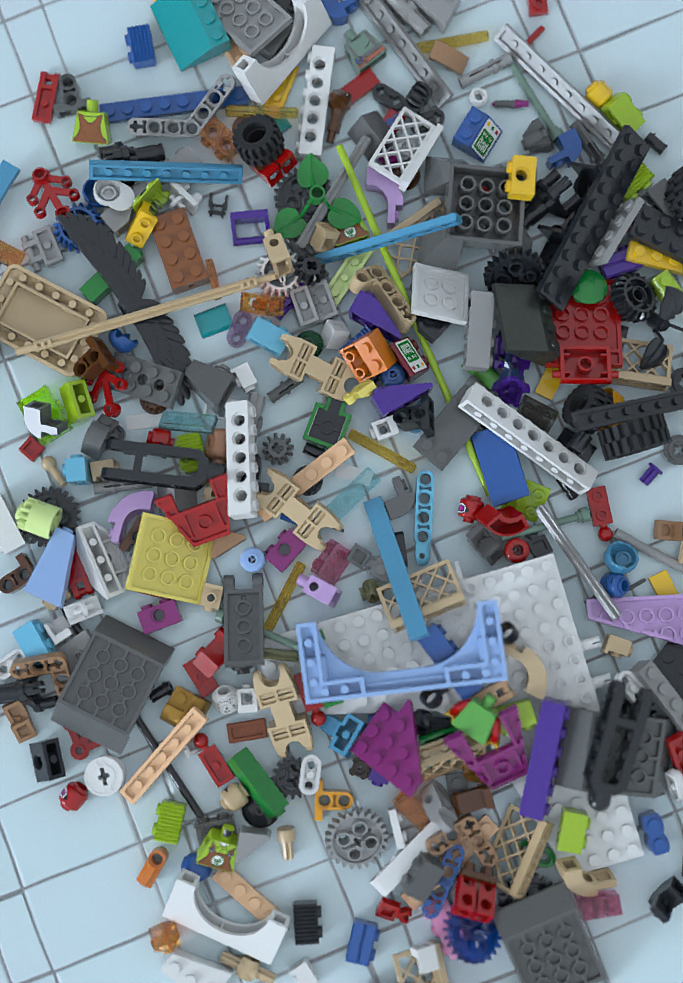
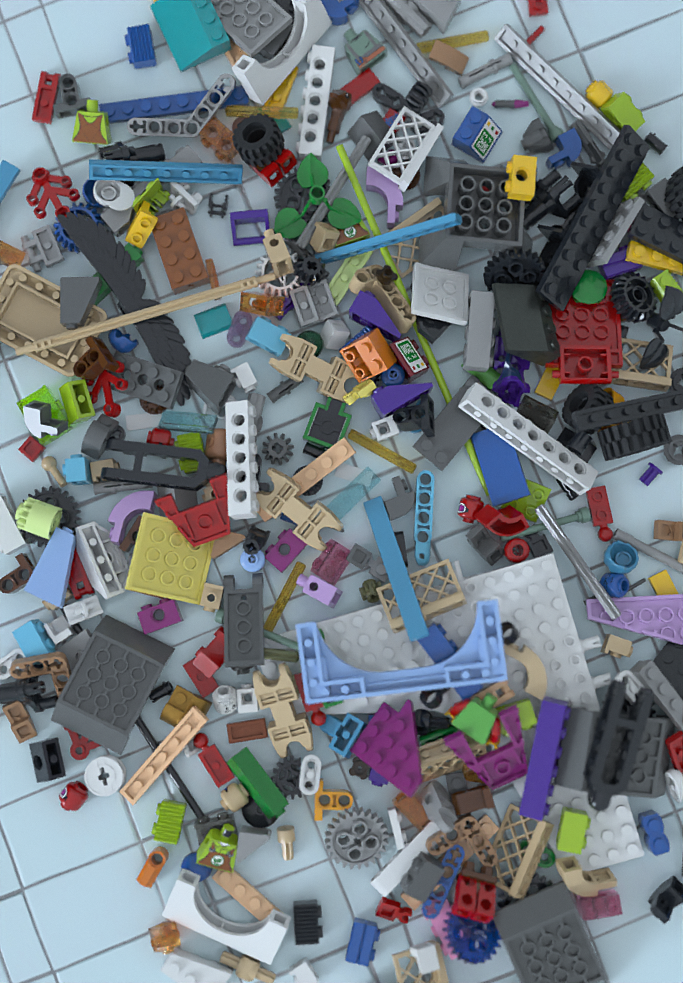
(77, 299): none -> dark grey slope
(256, 538): none -> black connector
(386, 275): none -> dark brown plate

